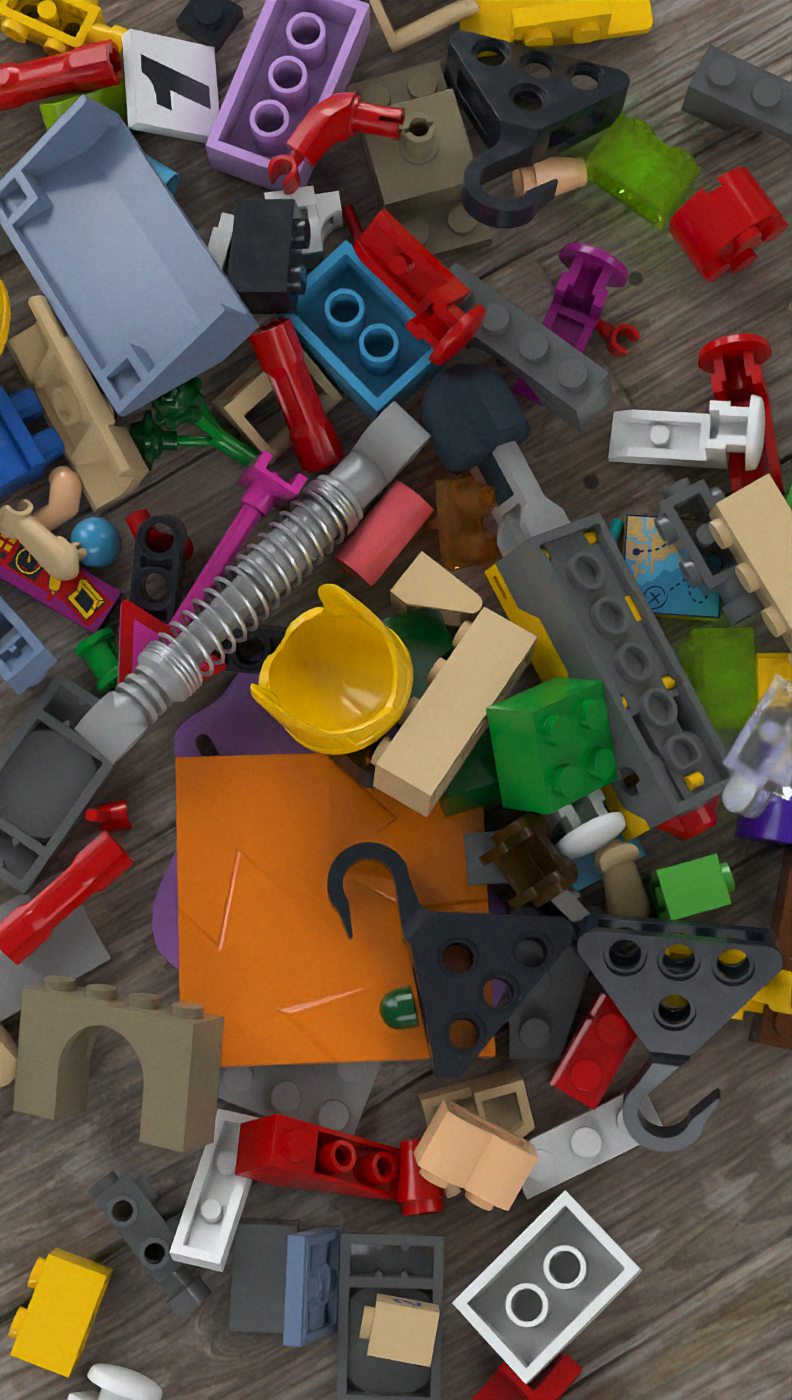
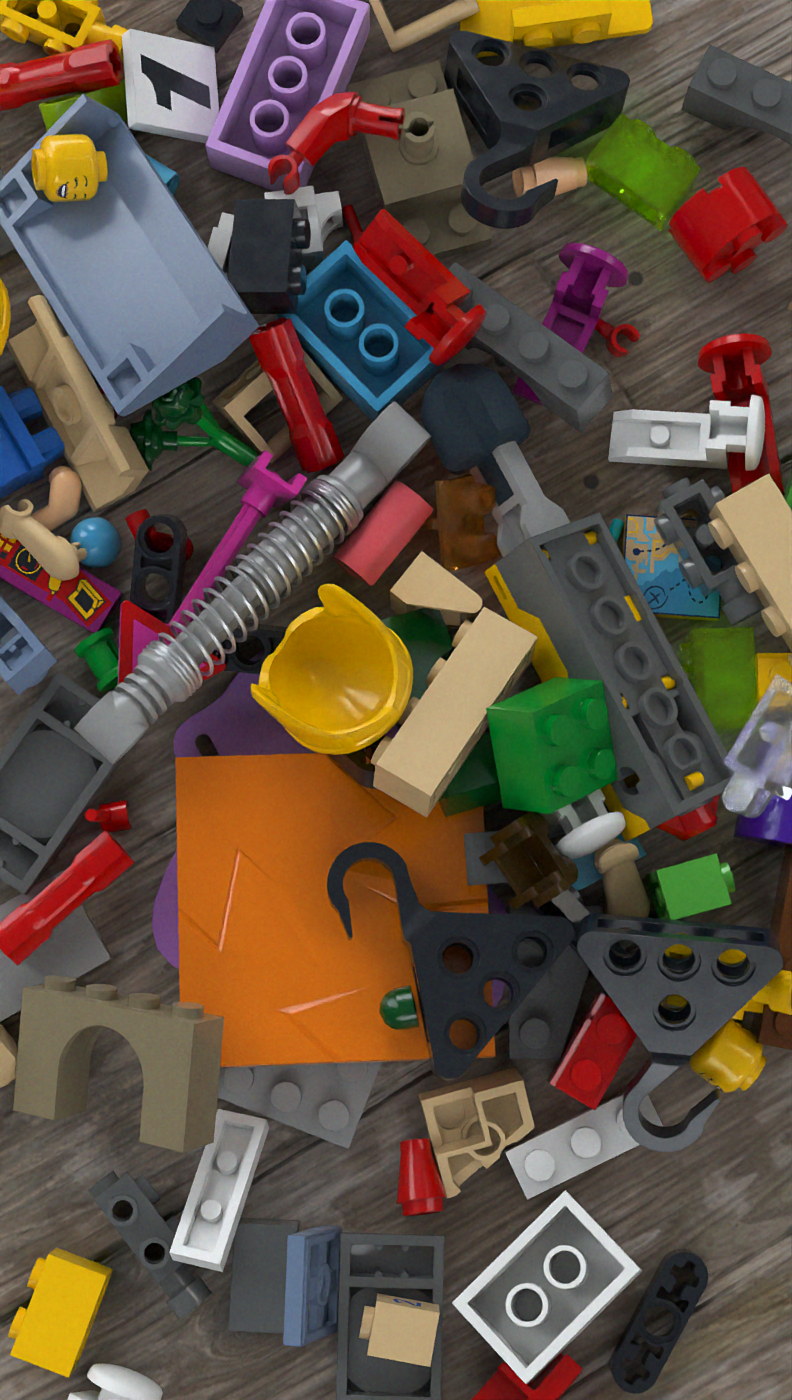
(68, 167): none -> yellow head
(316, 1158): red slope -> none
(474, 1156): light nougat brick -> none
(629, 1349): none -> black beam
(730, 1058): none -> yellow head

